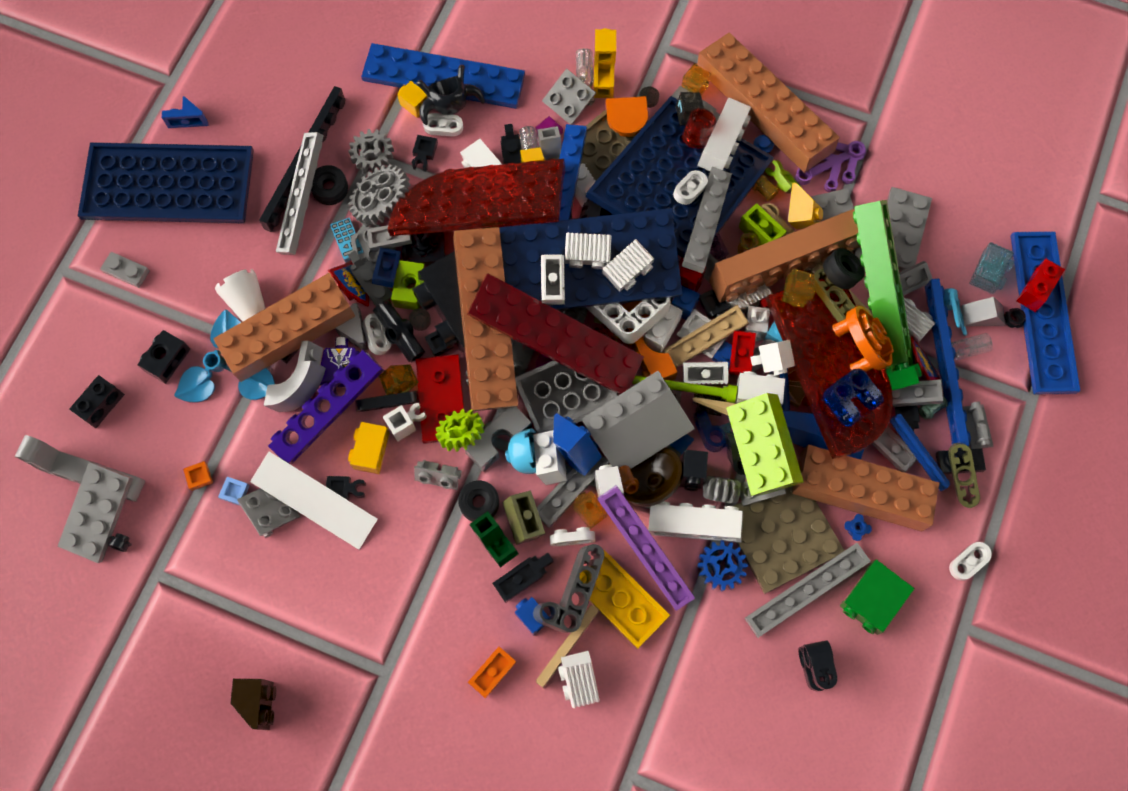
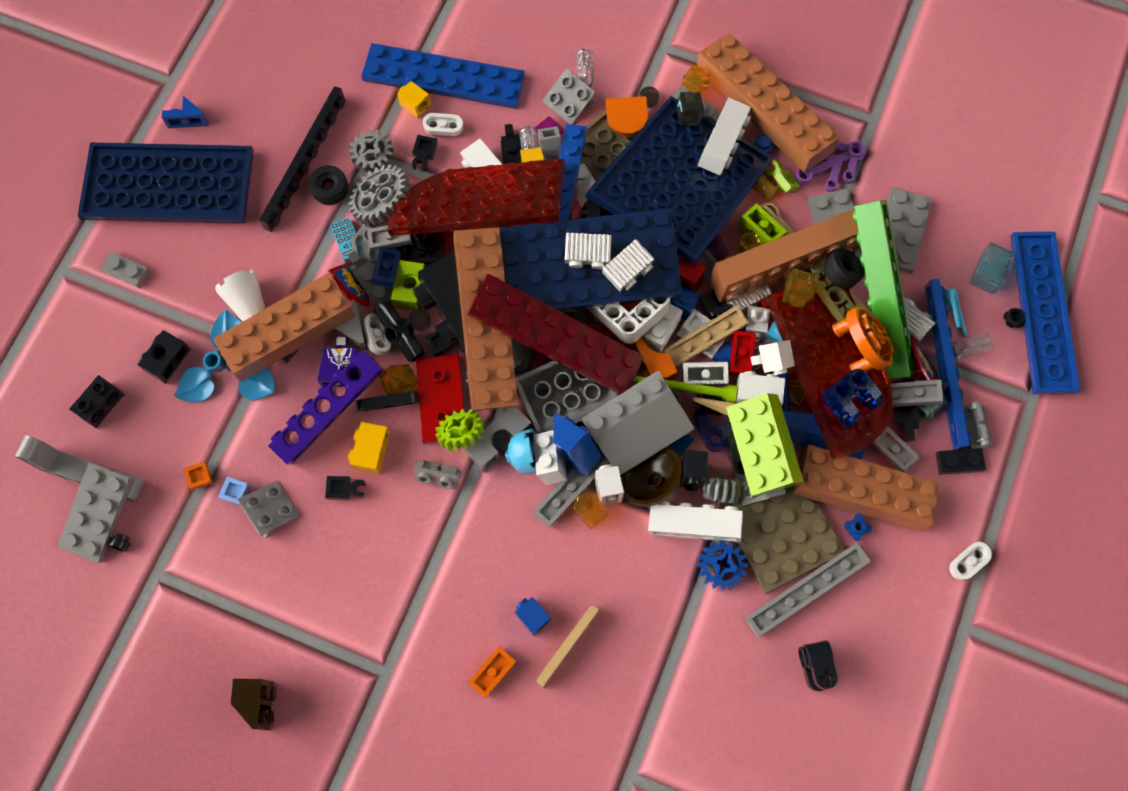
(299, 193): light grey plate -> none
(301, 384): light grey arch -> none
(313, 500): white sticker -> none
(401, 422): white brick -> none
(447, 95): black piece -> none
(474, 489): black tyre -> none
(493, 539): dark green brick -> none
(522, 576): black hinge -> none
(523, 517): olive brick -> none
(552, 279): white brick -> none
(574, 585): dark grey beam -> none
(580, 679): white brick -> none
(581, 536): white plate -> none
(604, 62): yellow arch -> none
(625, 602): yellow plate -> none
(629, 483): dark orange pin -> none
(646, 547): medium lavender plate -> none
(690, 187): white plate -> none
(698, 128): clear red wheel -> none
(706, 220): light grey plate -> none
(803, 209): yellow slope -> none
(876, 598): green panel -> none
(903, 375): green brick -> none
(915, 277): light grey plate -> none
(919, 451): blue axle -> none
(961, 492): olive beam -> none
(983, 313): light grey slope -> none
(1040, 285): red brick -> none

